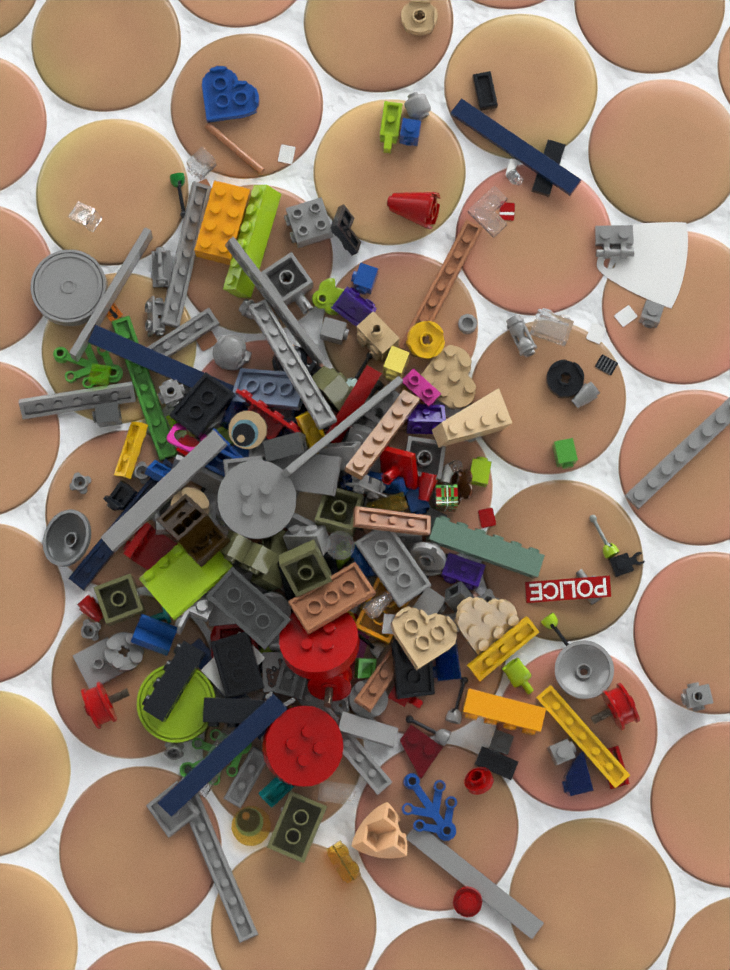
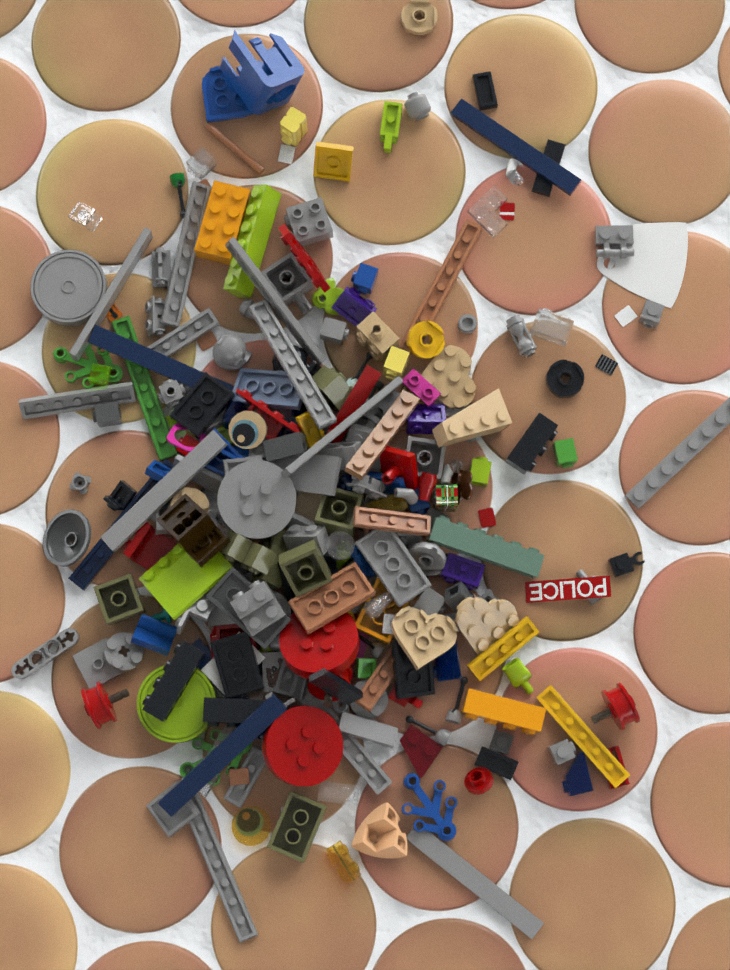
(46, 655): none -> light grey beam
(85, 630): light grey plate -> none
(91, 608): red cone -> none
(131, 450): yellow plate -> none
(137, 472): light grey plate -> none
(174, 750): light grey plate -> none
(239, 776): none -> nougat sticker
(257, 607): none -> light grey plate
(264, 83): none -> blue piece
(275, 791): teal plate -> none
(293, 127): none -> light yellow brick
(303, 259): none -> red plate
(333, 161): none -> yellow tile
(335, 686): none -> black tile
(342, 229): black plate -> none
(408, 494): none -> light grey arm
(410, 132): blue brick -> none
(416, 207): red cone -> none
(467, 901): red plate -> none
(532, 444): none -> black brick
(551, 622): lime hinge -> none
(585, 395): light grey cone -> none
(585, 656): light grey dish -> none
(596, 333): white sticker -> none
(609, 549): hinge -> none
(703, 694): light grey brick -> none

